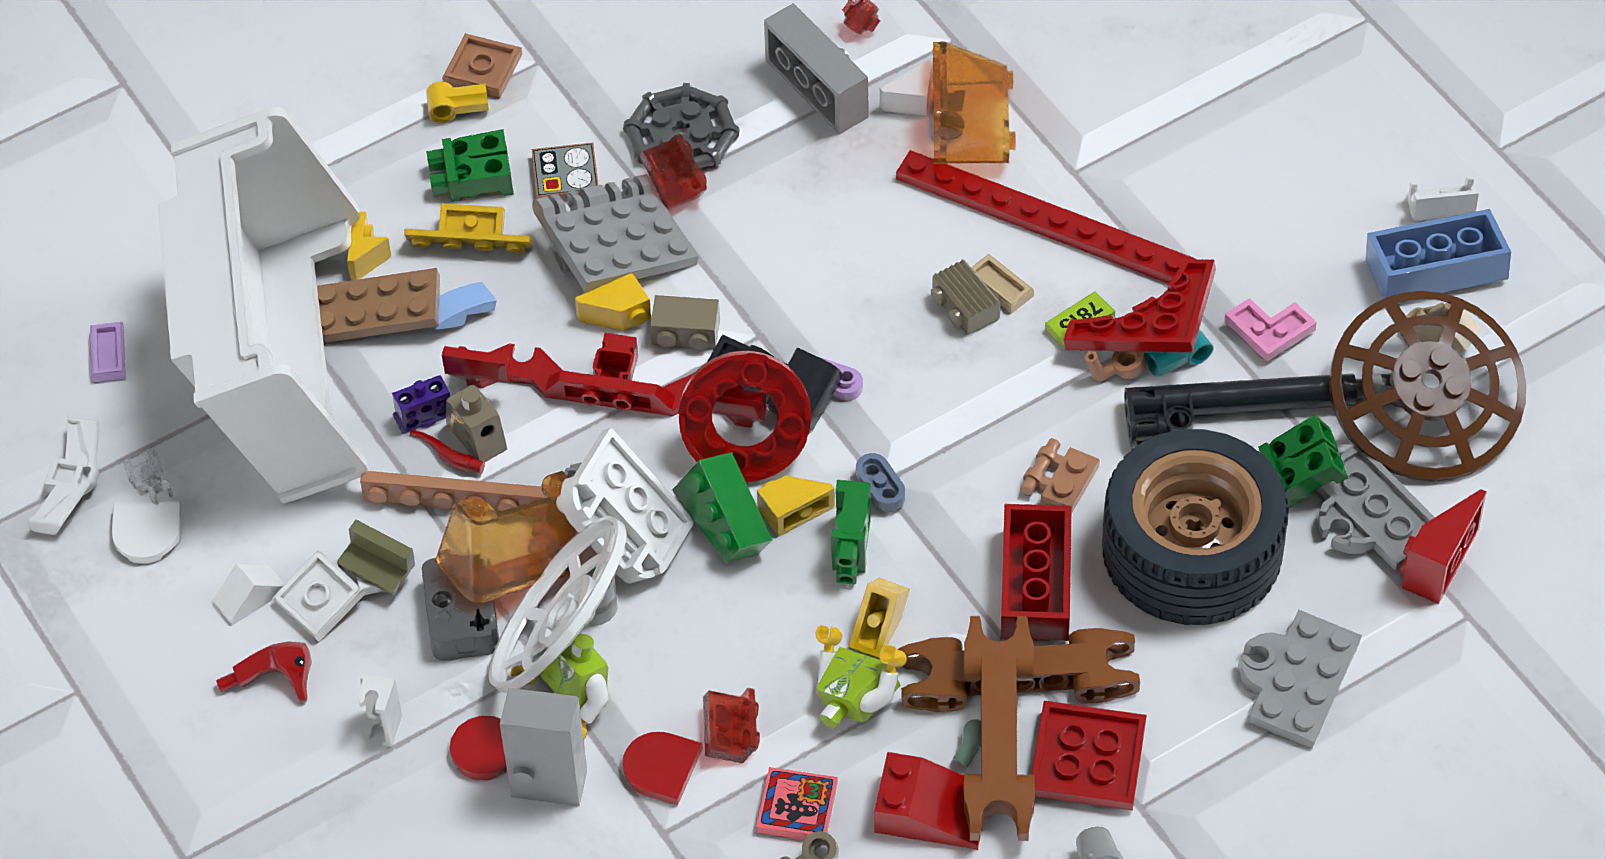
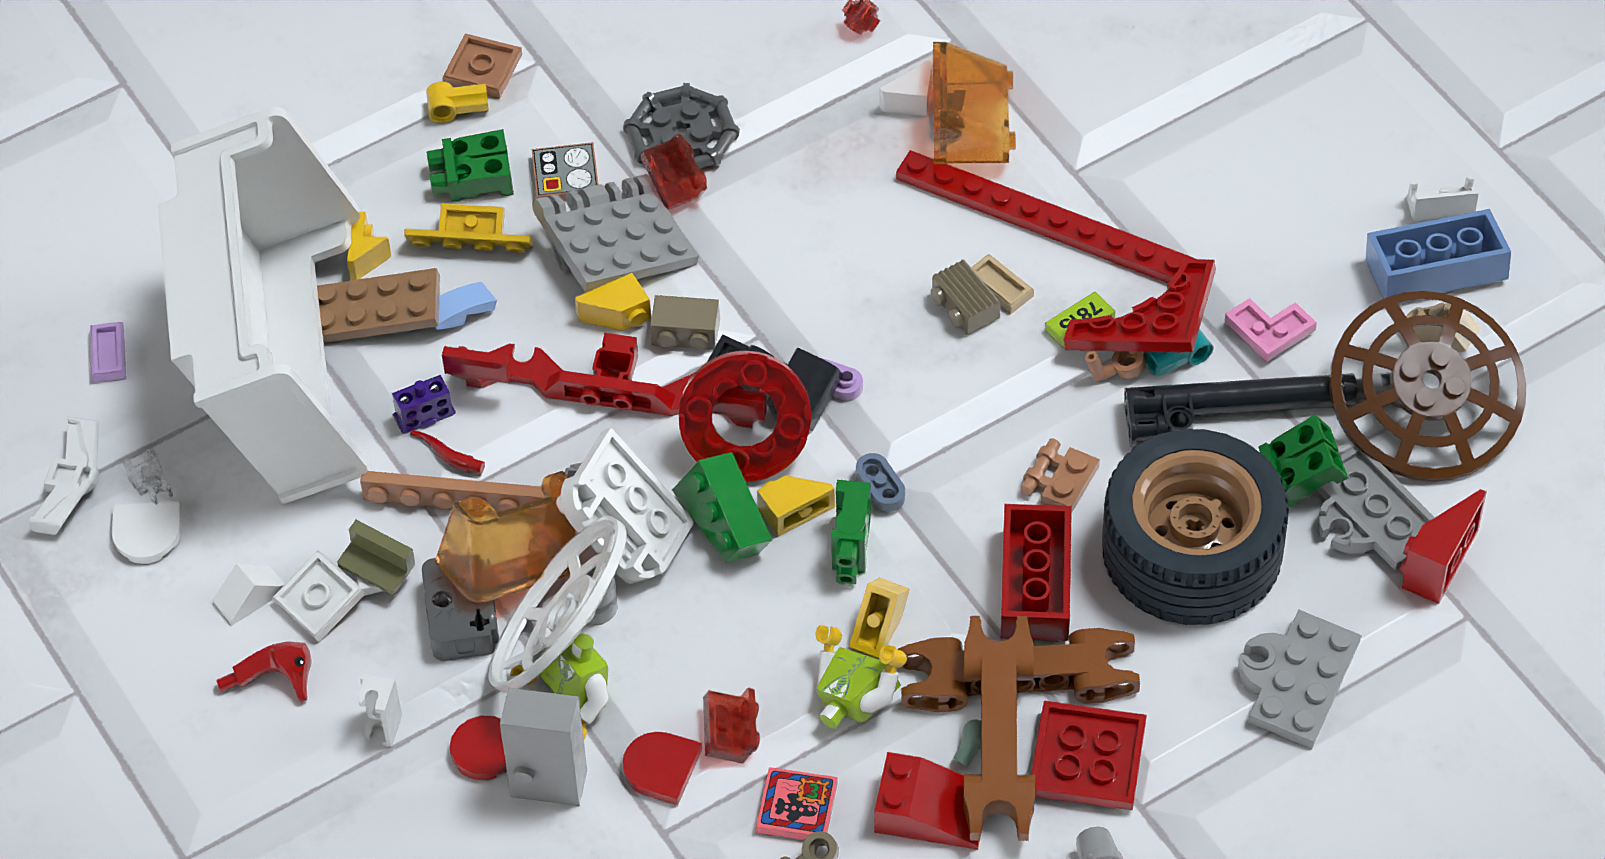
(467, 416): dark tan torso -> none
(816, 68): light grey brick -> none

